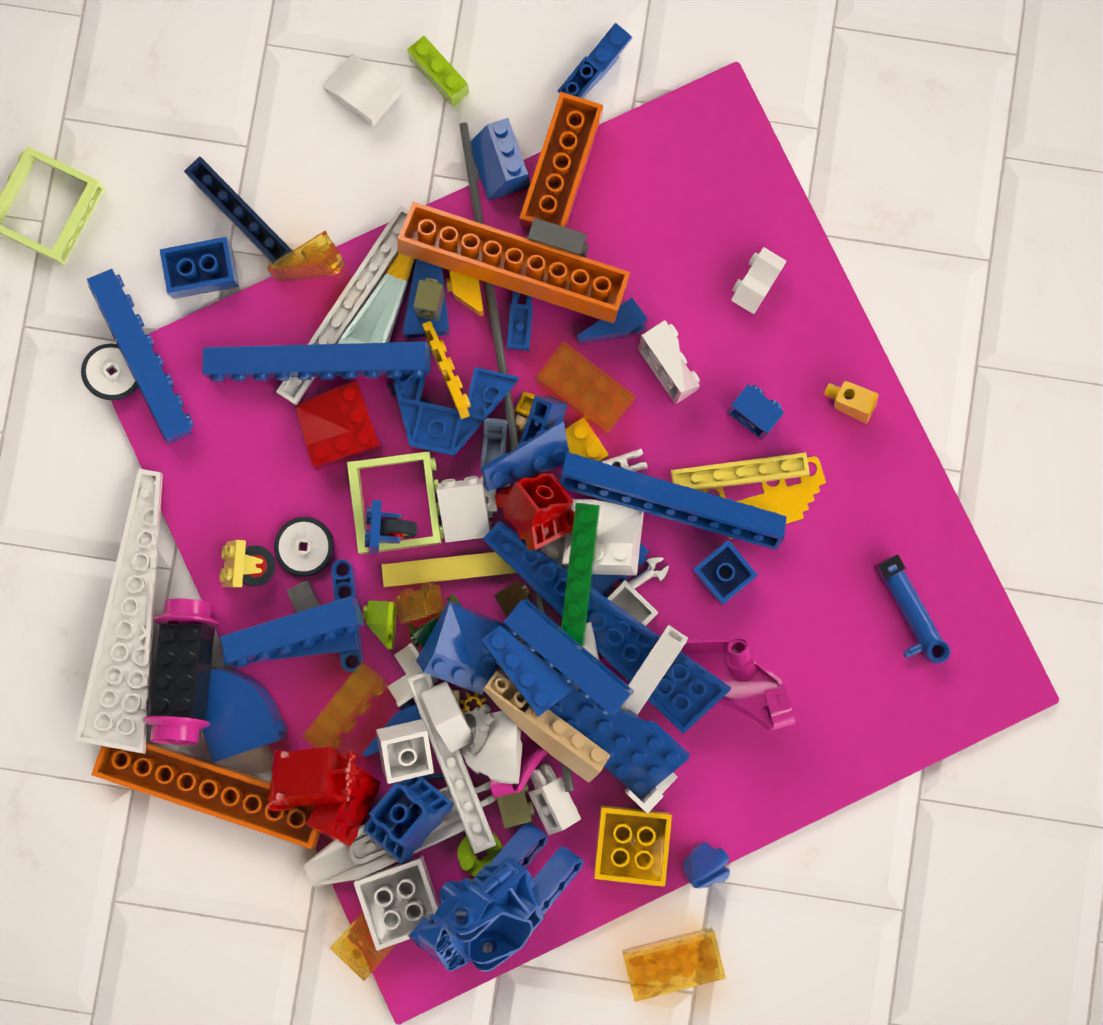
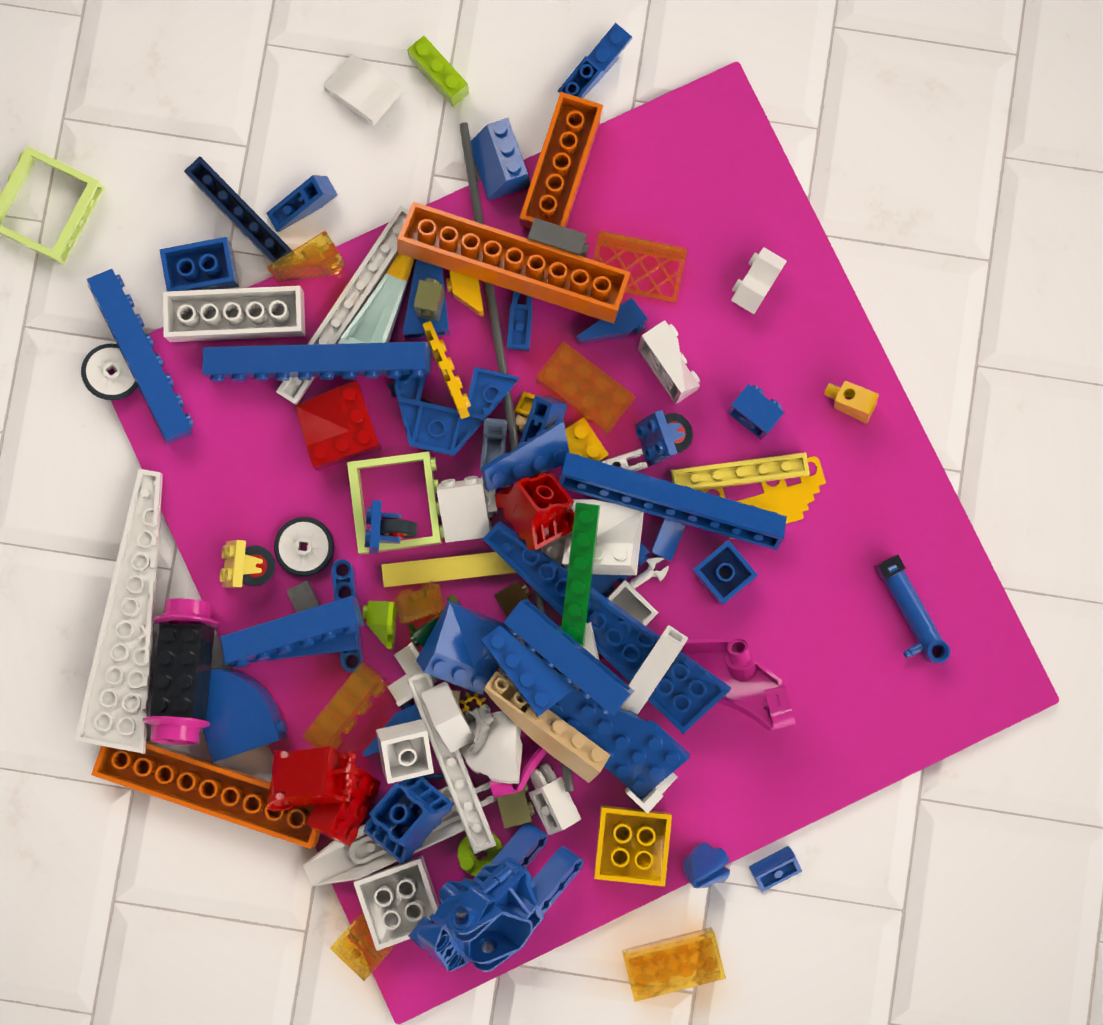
(233, 314): none -> white brick
(302, 202): none -> blue slope
(646, 248): none -> fence
(663, 436): none -> blue plate
(667, 539): none -> blue slope
(775, 868): none -> blue slope

